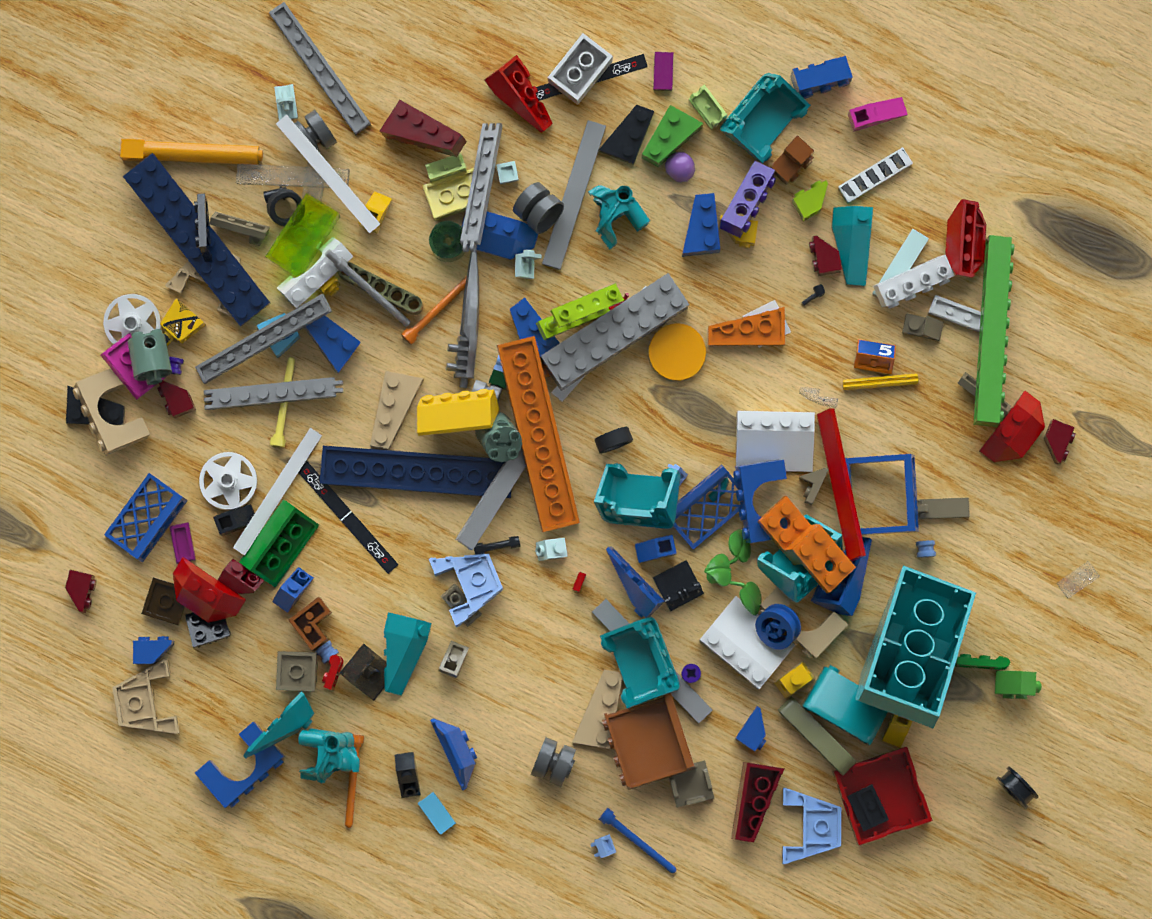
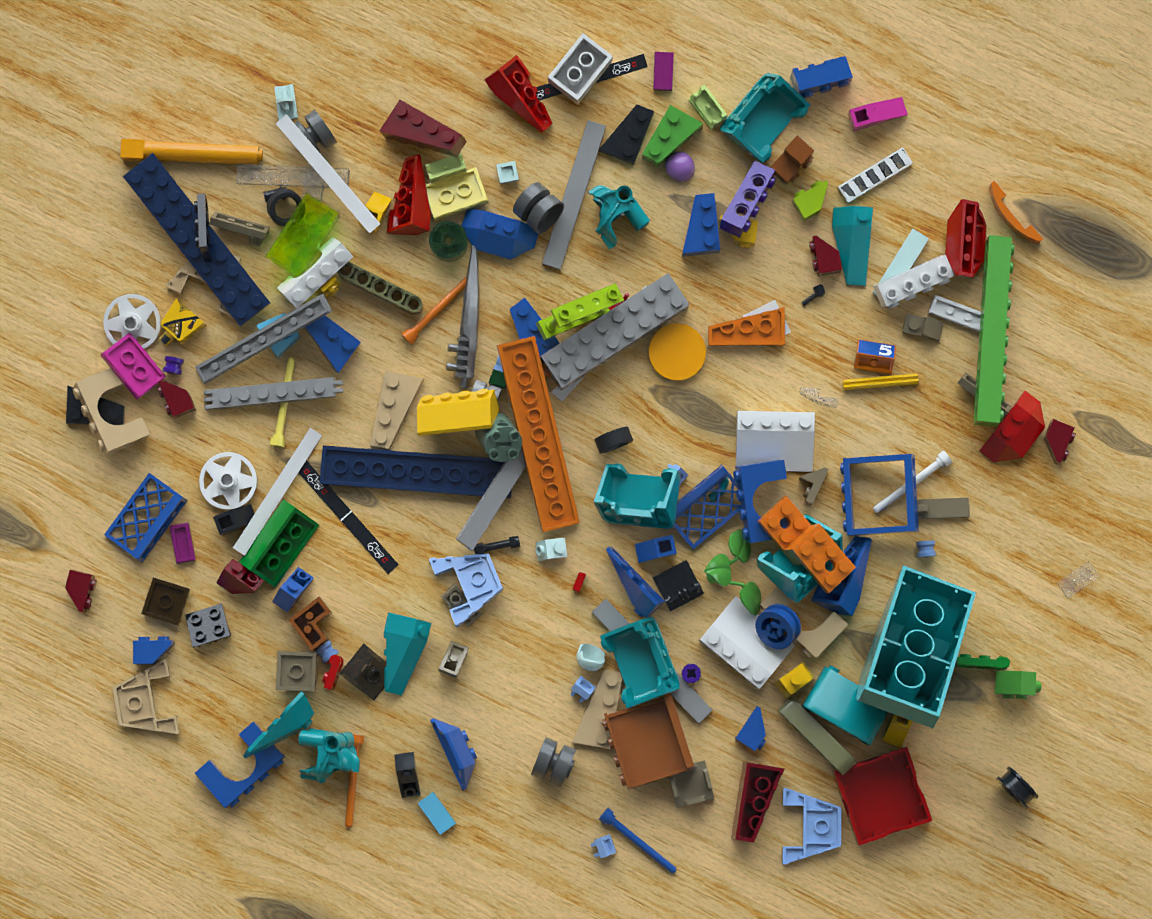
(149, 356): sand green cylinder -> none
(204, 593): red wedge -> none
(319, 68): light grey tile -> none
(343, 266): light grey bar -> none
(411, 208): none -> red wedge
(481, 186): light grey hinge -> none
(525, 264): light aqua bracket -> none
(583, 688): none -> light blue tile
(590, 657): none -> light aqua hair
(841, 484): red tile -> none
(867, 807): black plate -> none
(941, 461): none -> white piece
(1029, 233): none -> orange slope

